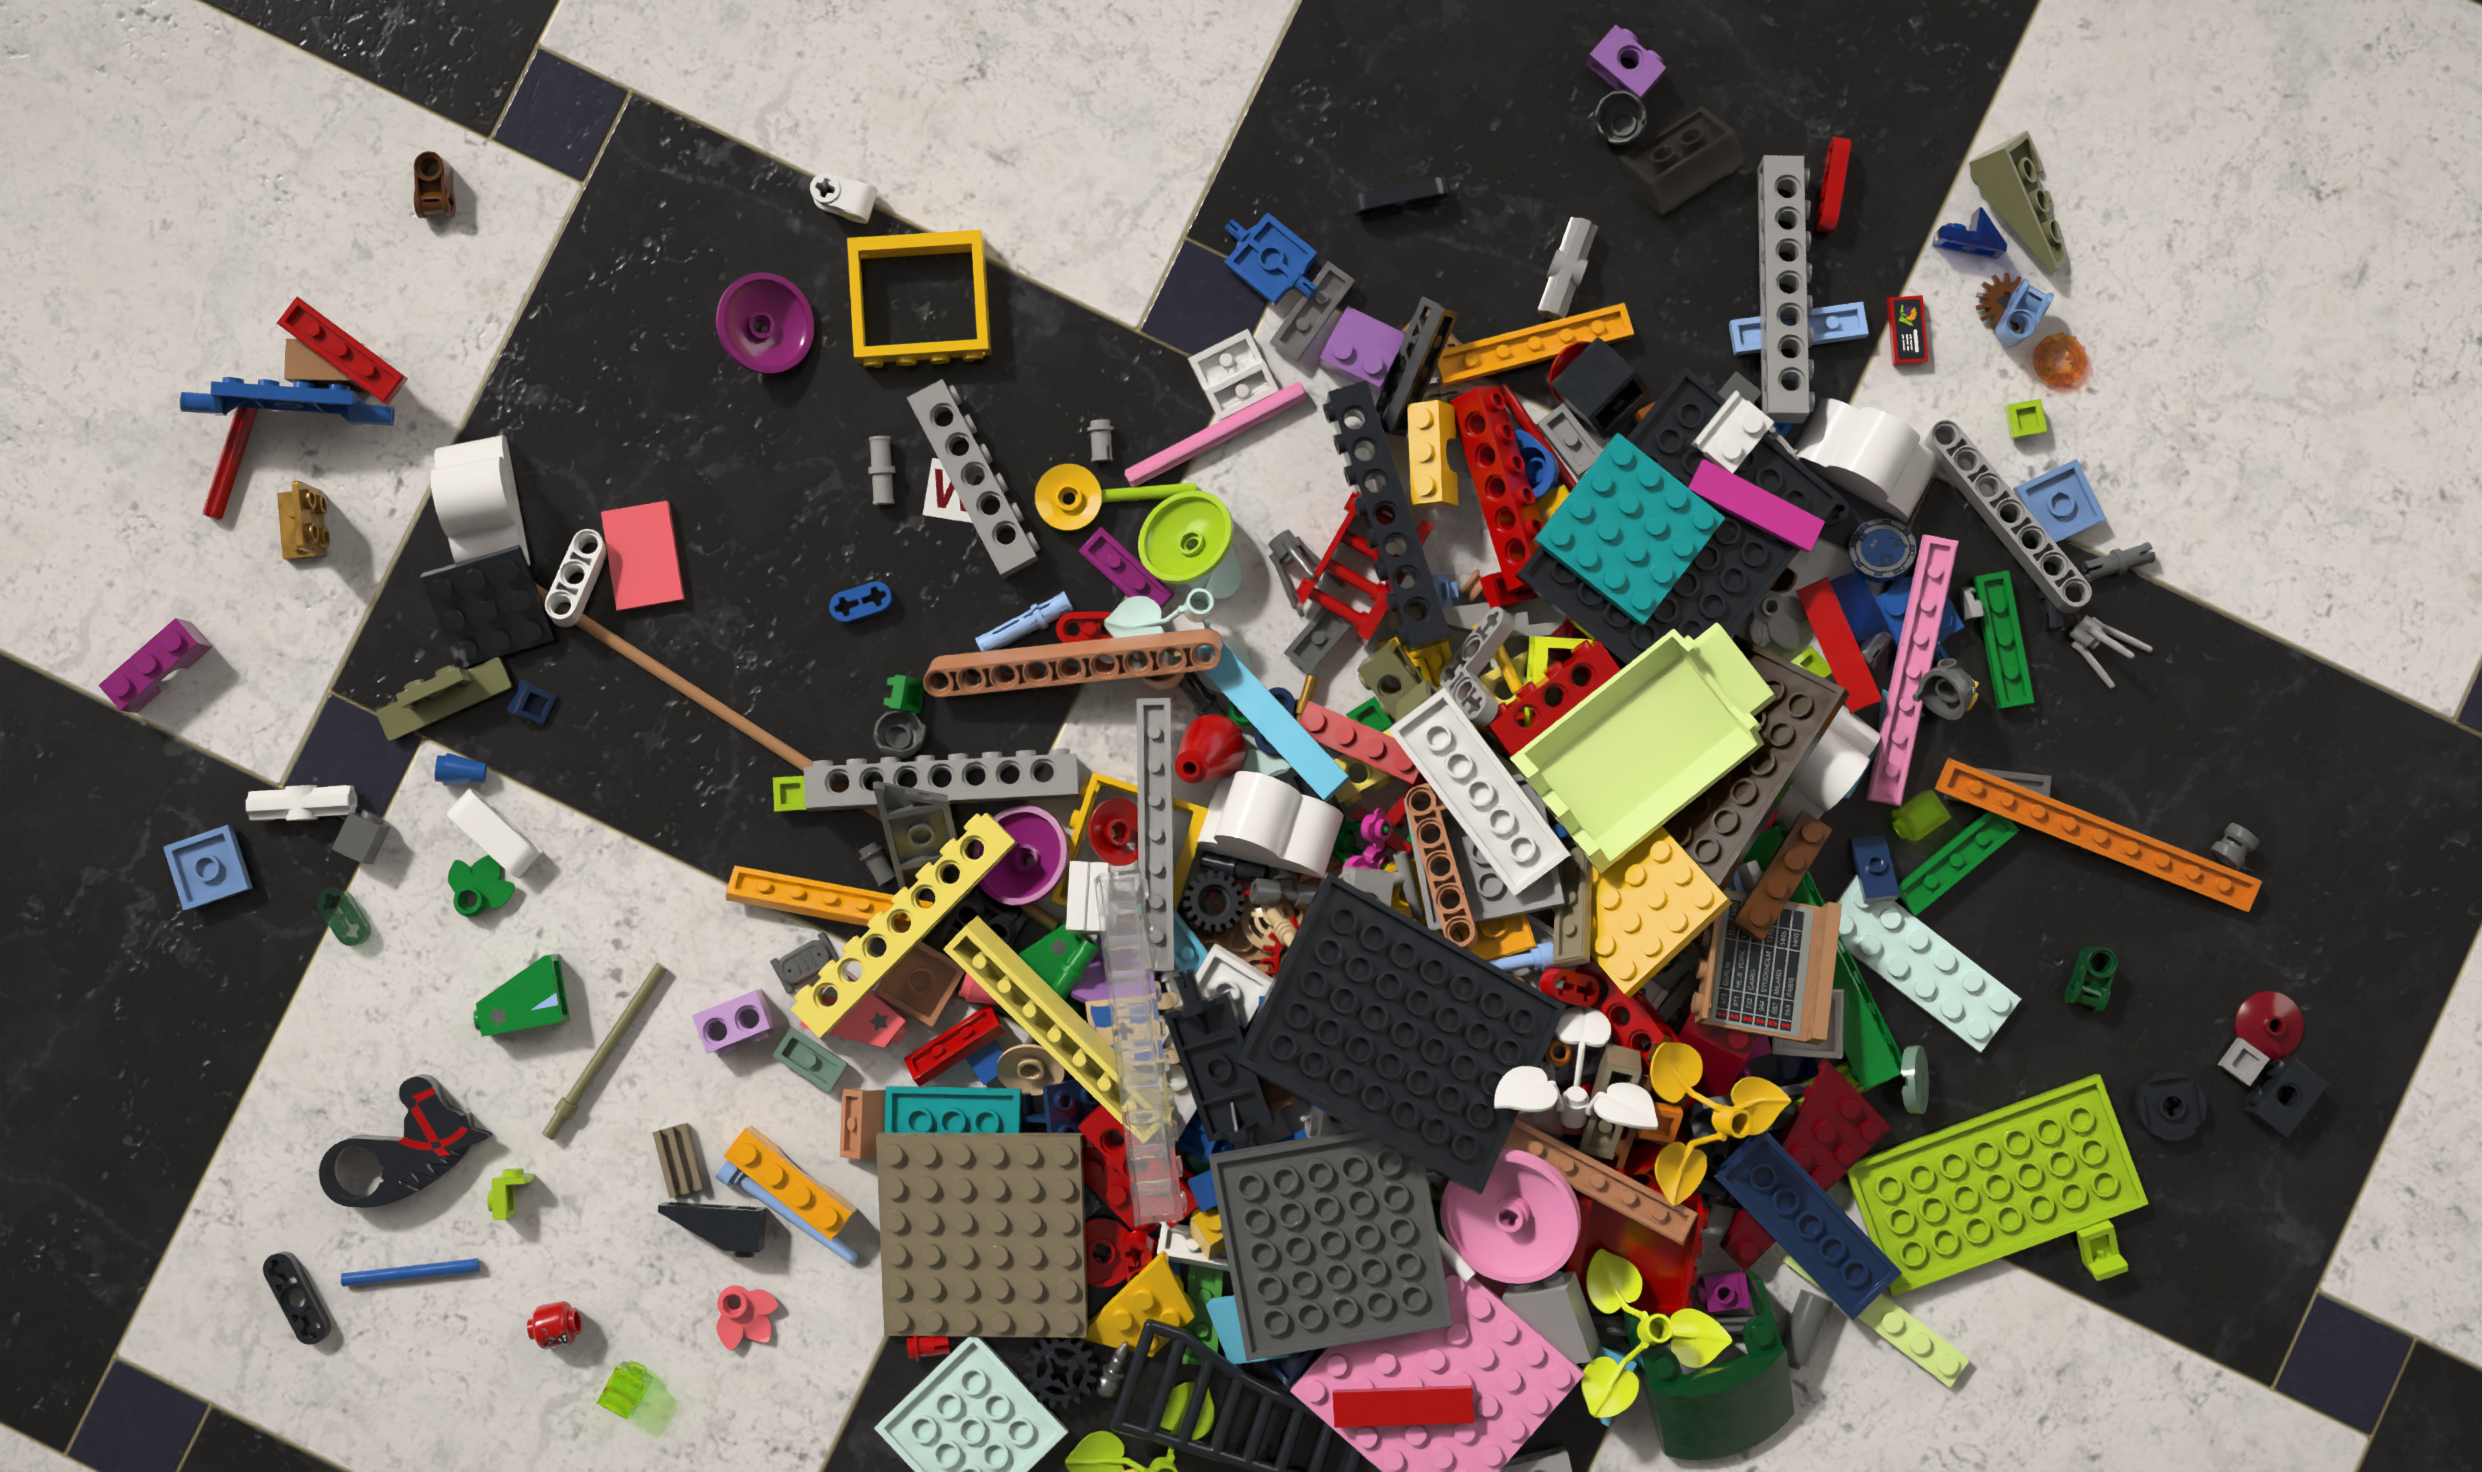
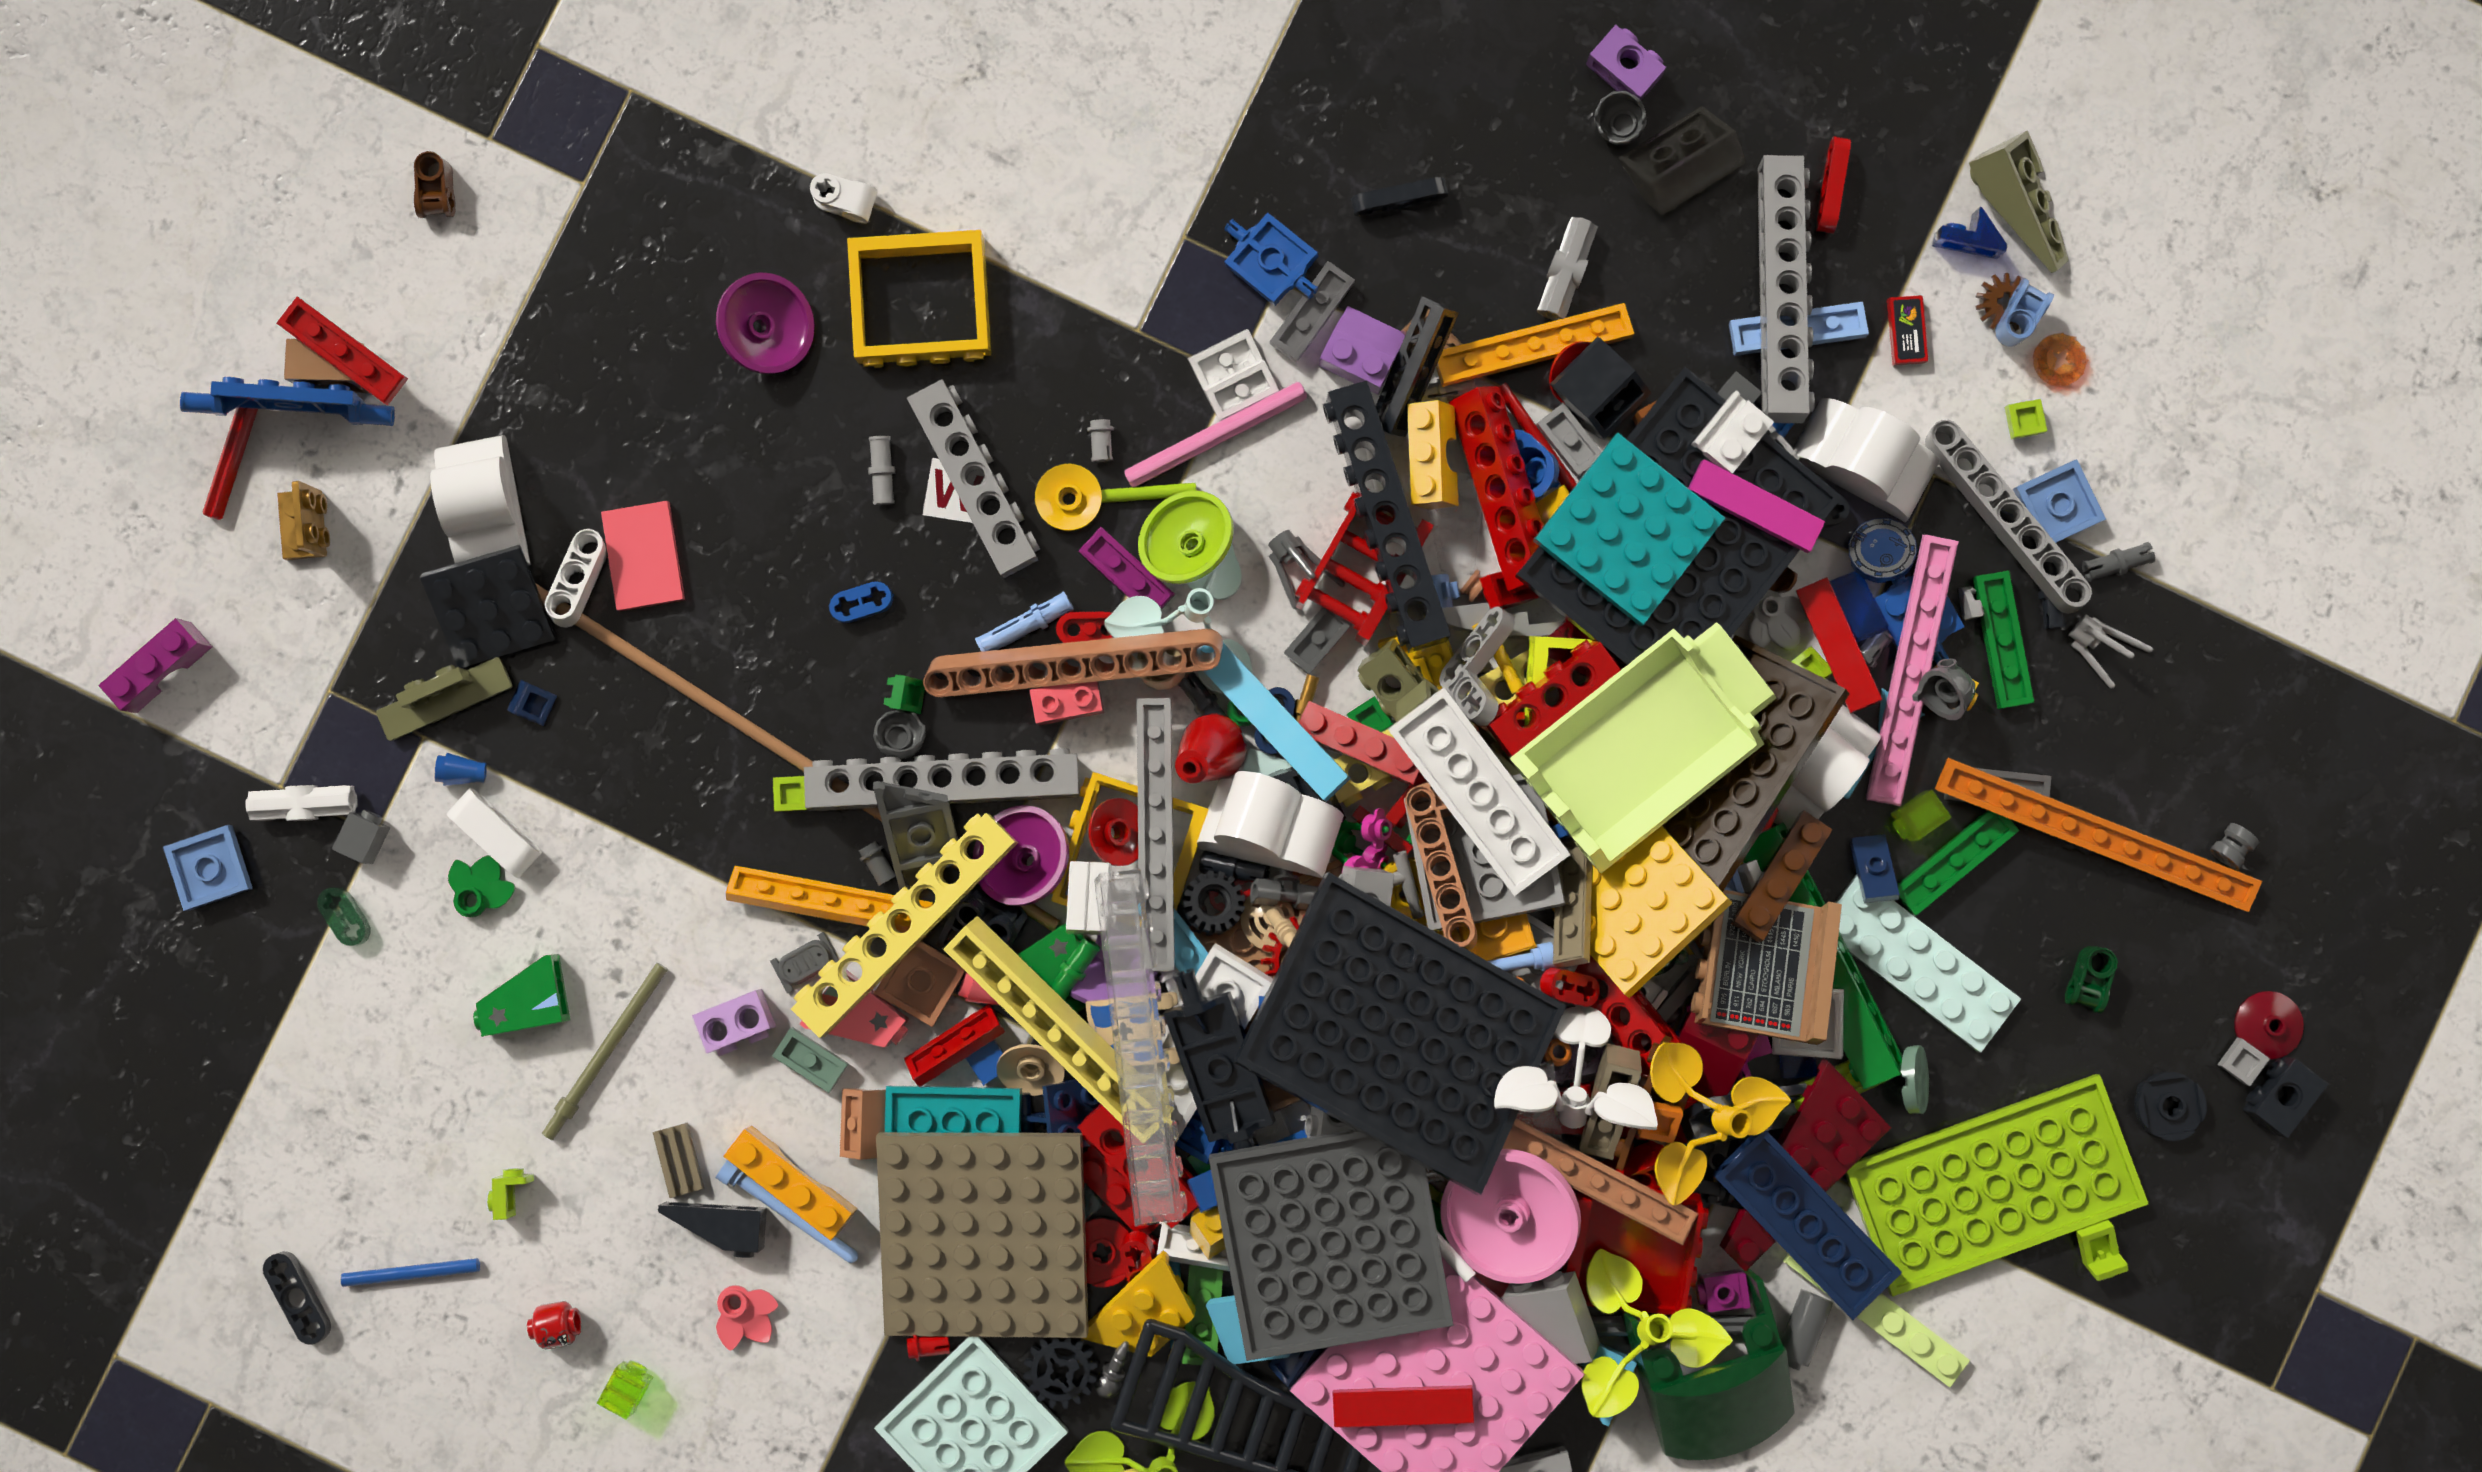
(432, 1145): black animal -> none
(1066, 702): none -> coral brick

